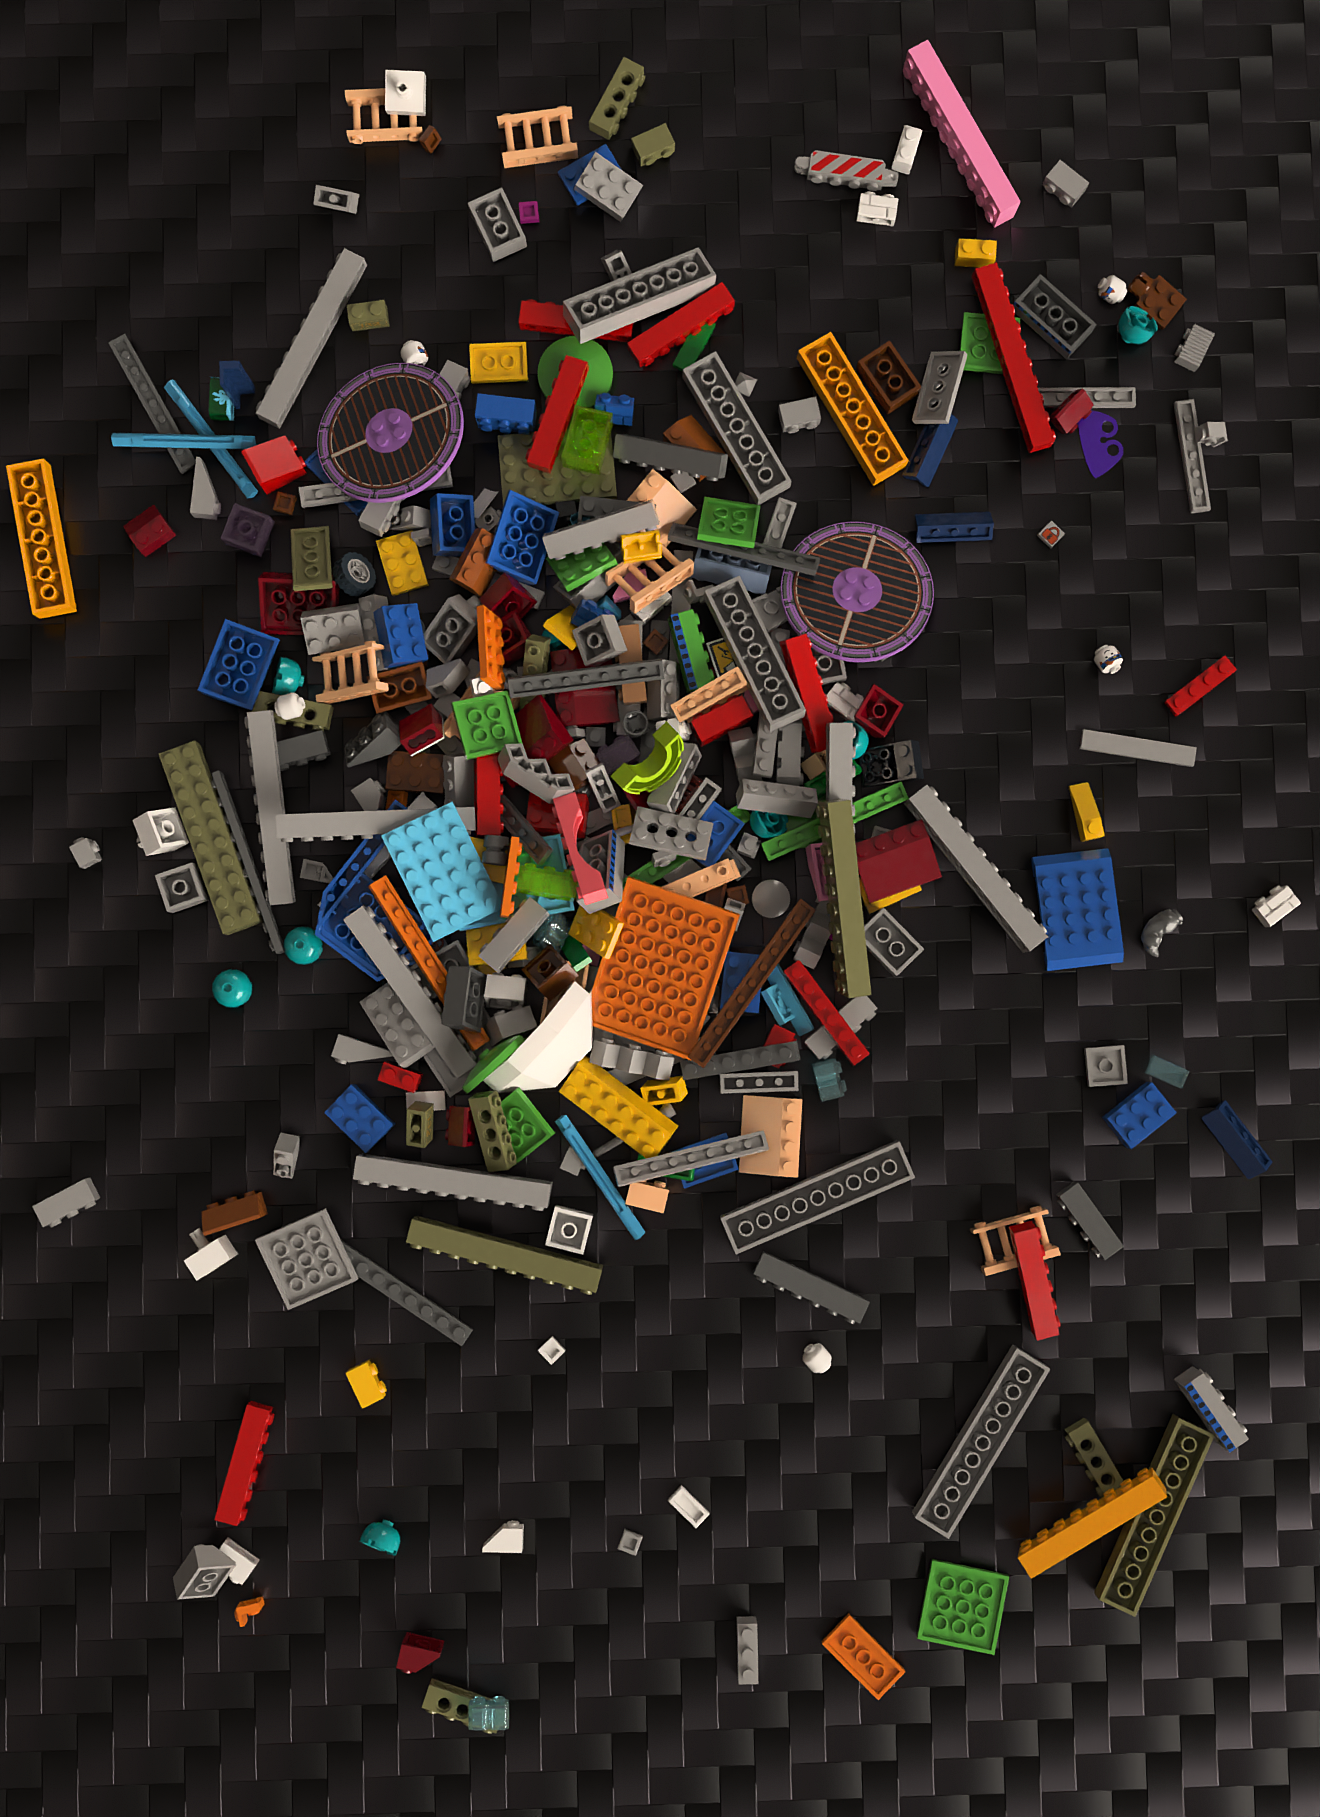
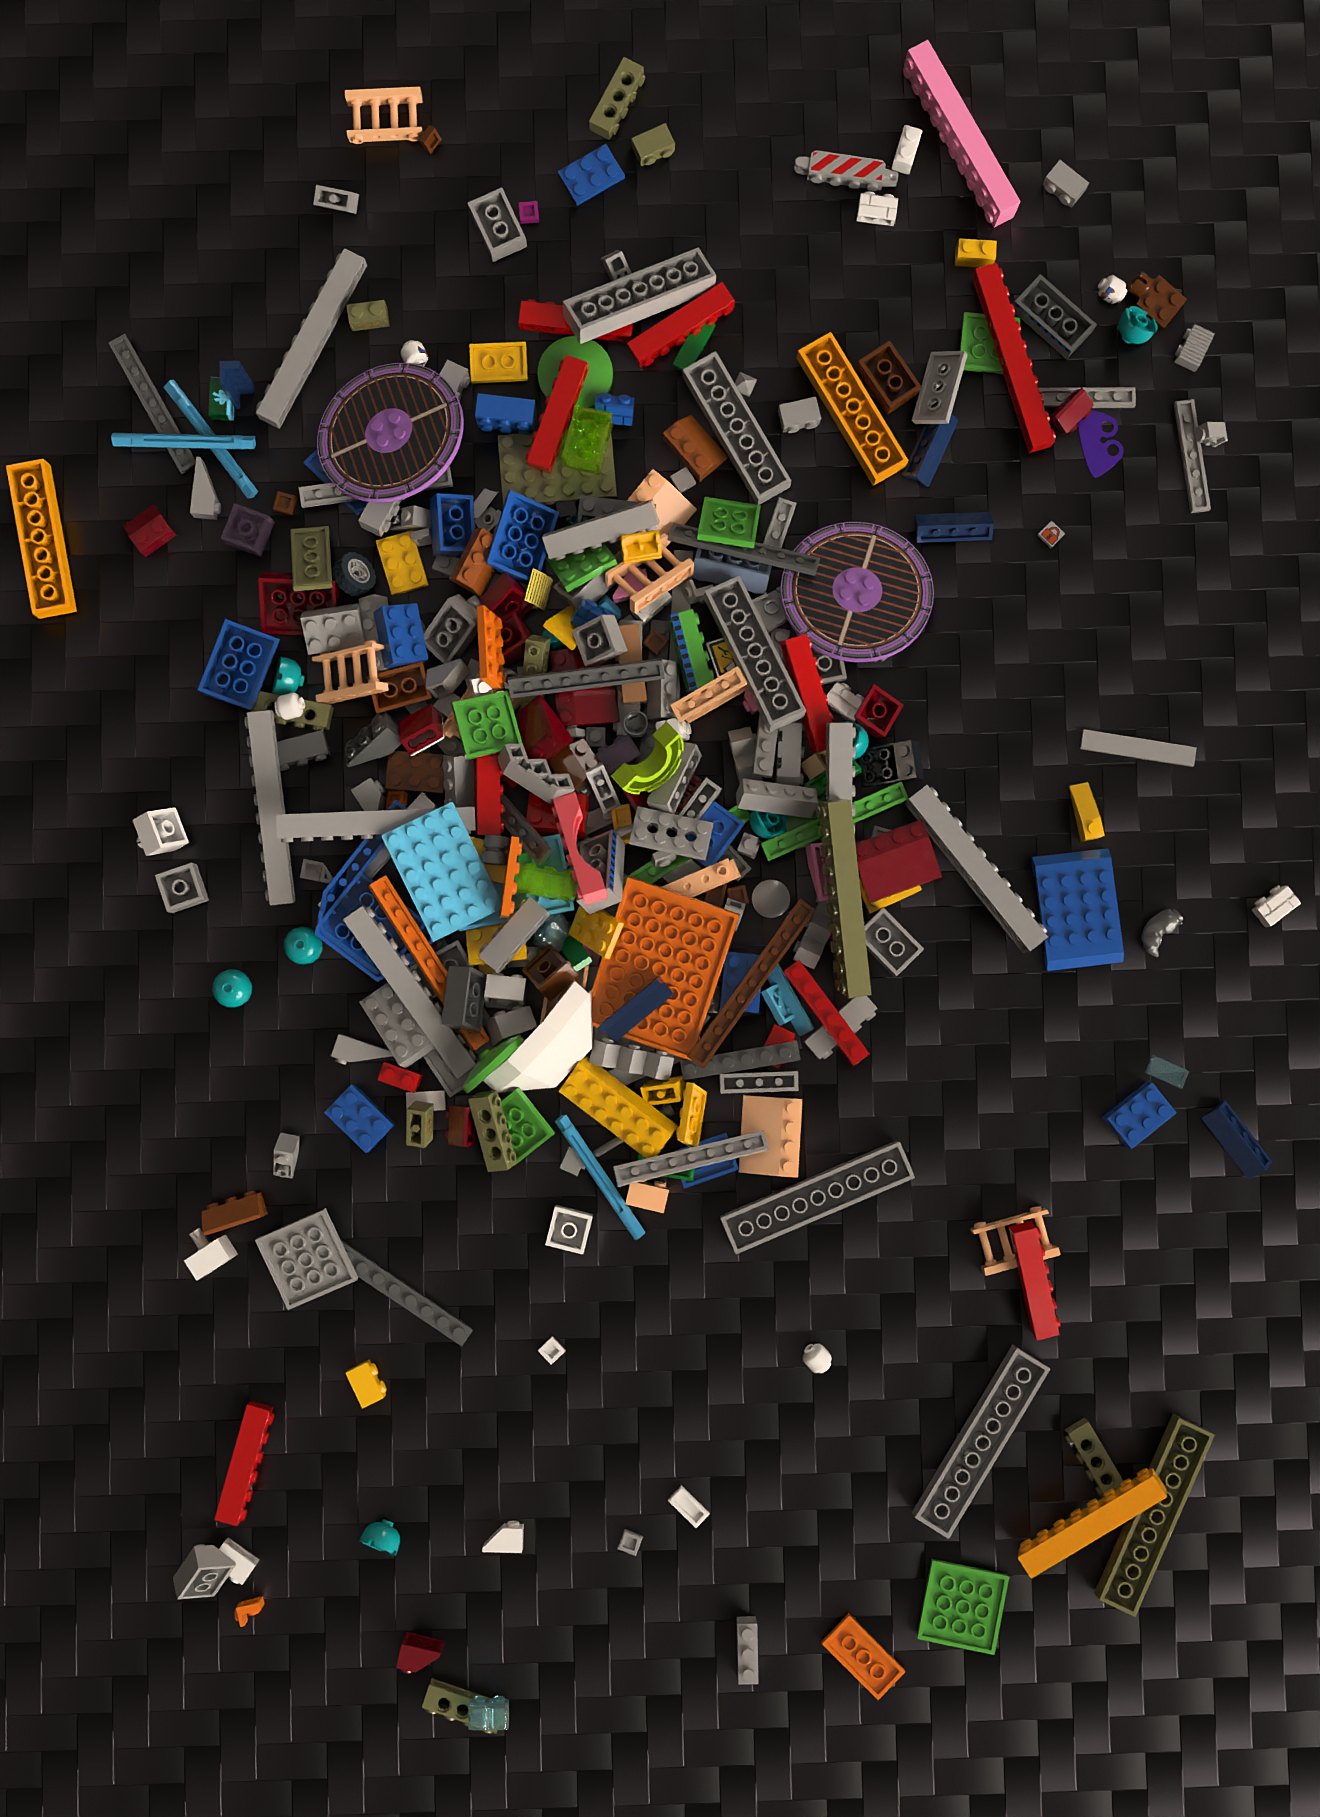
(66, 1203): light grey brick -> none
(85, 852): light grey brick -> none
(210, 837): olive brick -> none
(245, 855): dark grey plate -> none
(275, 463): red slope -> none
(405, 92): white brick -> none
(452, 1180): light grey brick -> none
(504, 1254): olive brick -> none
(534, 155): light nougat fence -> none
(538, 589): none -> light yellow sticker
(608, 186): light grey brick -> none
(636, 1009): none -> dark blue panel
(670, 456): dark grey brick -> none
(691, 1115): none -> yellow plate
(721, 720): red brick -> none
(811, 1287): dark grey brick -> none
(828, 1079): clear light blue brick -> none
(1089, 1220): dark grey brick -> none
(1105, 1066): light grey plate -> none
(1108, 659): white head -> none
(1200, 686): red plate -> none
(1211, 1409): light grey brick -> none

